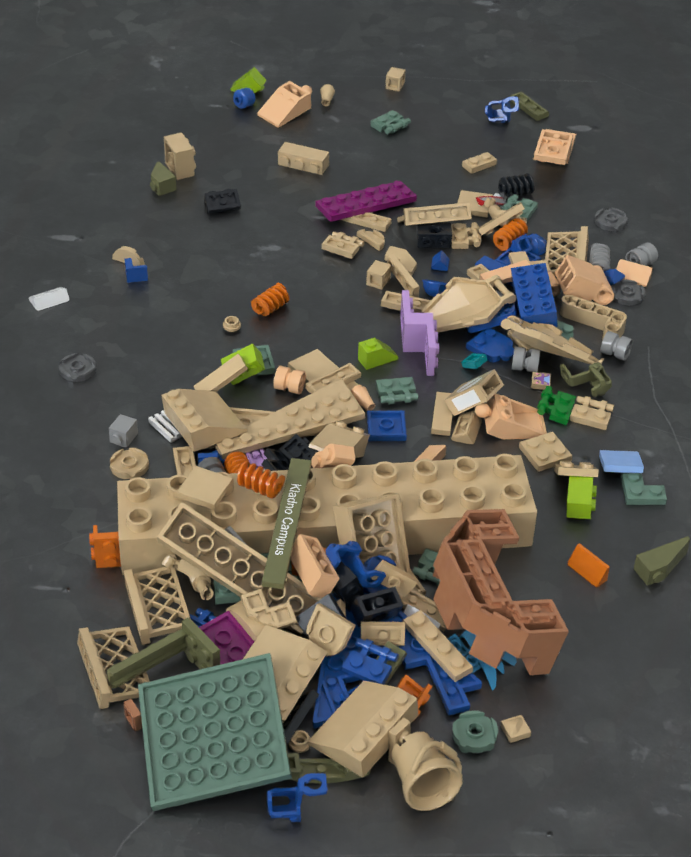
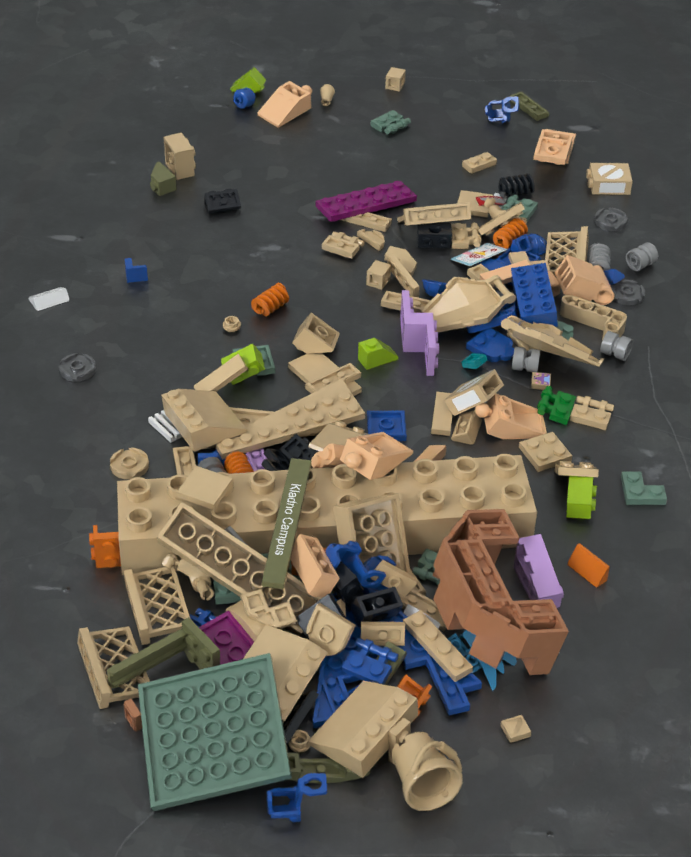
(123, 430): light grey brick -> none
(128, 252): tan tile -> none
(260, 482): orange piece -> none
(290, 380): light nougat wheel -> none
(303, 158): tan brick -> none
(315, 336): none -> tan slope
(363, 397): light nougat cone -> none
(374, 454): none -> light nougat slope
(396, 390): sand green plate -> none
(440, 262): blue slope -> none
(471, 742): sand green plate -> none
(478, 254): none -> sticker
(536, 570): none -> lavender wedge
(596, 375): olive piece -> none
(609, 178): none -> tan brick
(621, 461): light blue tile -> none
(635, 272): light nougat slope -> none
(658, 562): olive slope -> none

